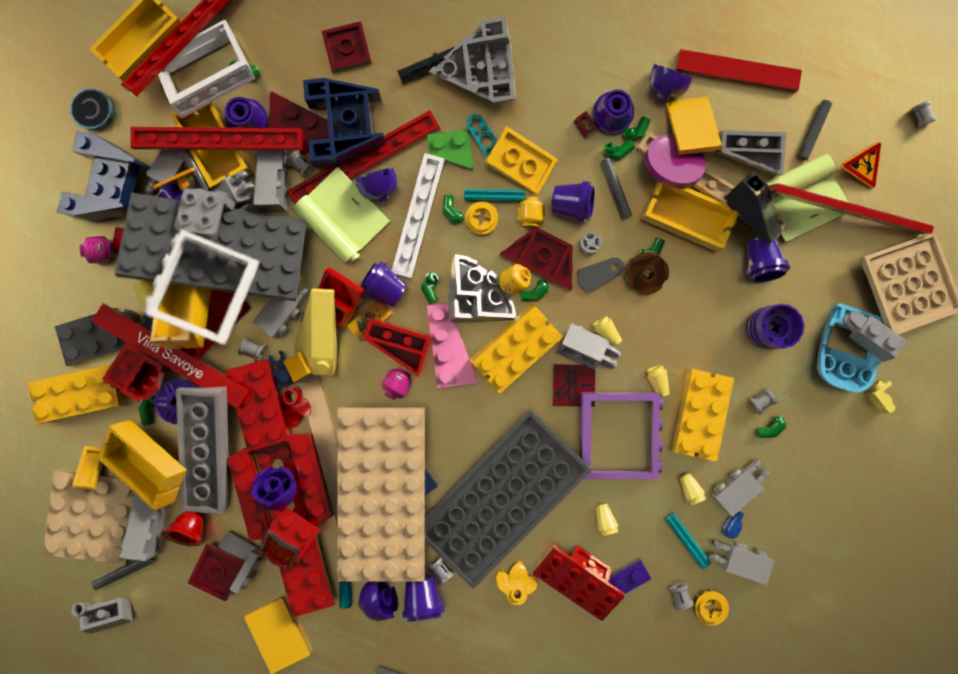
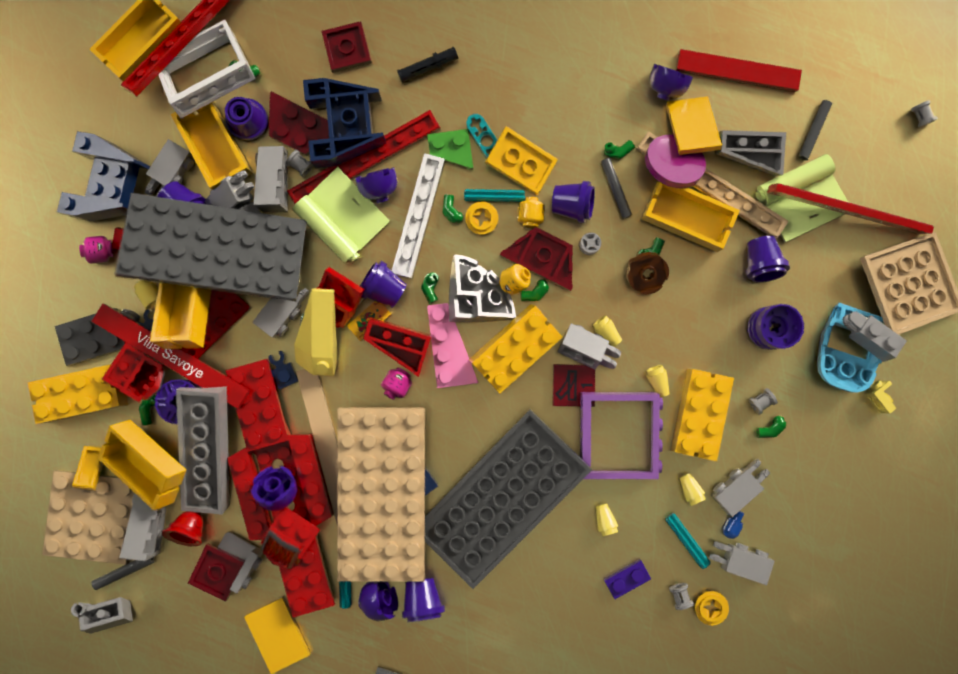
(91, 109): black tile -> none
(170, 263): white window -> none
(180, 179): light orange piece -> none
(197, 175): dark grey piece -> none
(202, 211): light grey bracket -> none
(216, 138): red tile -> none
(251, 349): light grey bush -> none
(294, 409): red plate -> none
(297, 366): yellow piece -> none
(440, 571): light grey bush -> none
(482, 63): light grey wedge -> none
(516, 580): yellow plate -> none
(581, 580): red bracket -> none
(582, 127): dark red piece -> none
(599, 274): dark grey piece -> none
(611, 119): dark purple piece -> none
(637, 132): green arm -> none
(755, 205): black slope -> none
(865, 164): piece -> none

